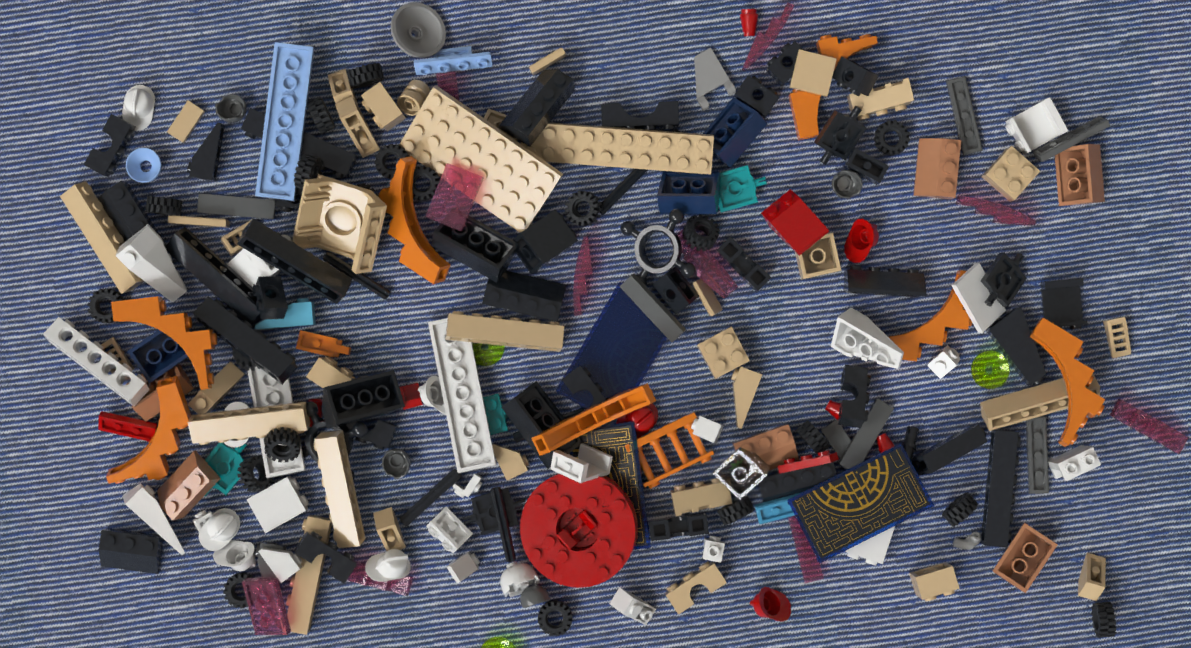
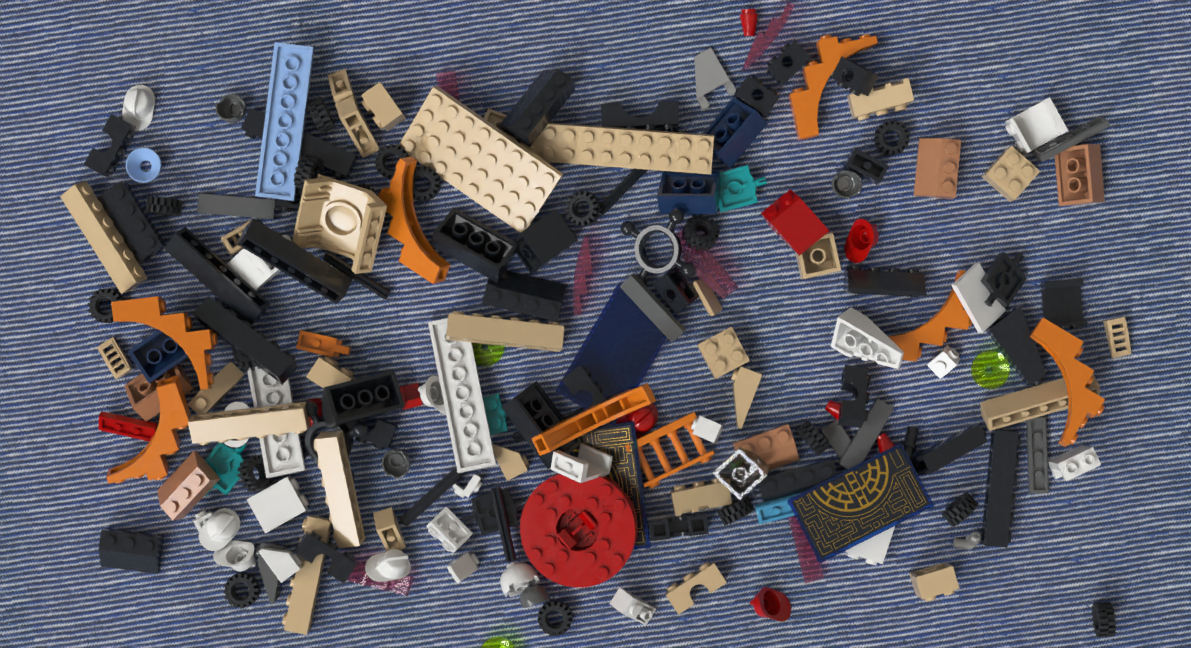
(62, 329): white brick -> none
(144, 504): white wedge -> none
(150, 261): white wedge -> none
(185, 121): tan tile -> none
(198, 221): tan tile -> none
(206, 159): black slope -> none
(266, 606): clear pink plate -> none
(270, 297): black brick -> none
(284, 437): black tyre -> none
(297, 314): medium azure slope -> none
(365, 75): black tyre -> none
(413, 97): tan wheel -> none
(426, 26): light grey dish -> none
(453, 60): light blue bracket -> none
(454, 197): clear pink plate -> none
(547, 61): tan tile -> none
(713, 549): white bracket -> none
(742, 264): black arch -> none
(807, 461): red plate -> none
(812, 73): tan tile -> none
(840, 135): black plate -> none
(964, 115): dark grey tile -> none
(1001, 213): clear pink slope -> none
(1024, 558): nougat slope -> none
(1092, 577): tan slope -> none
(1148, 426): clear pink slope -> none

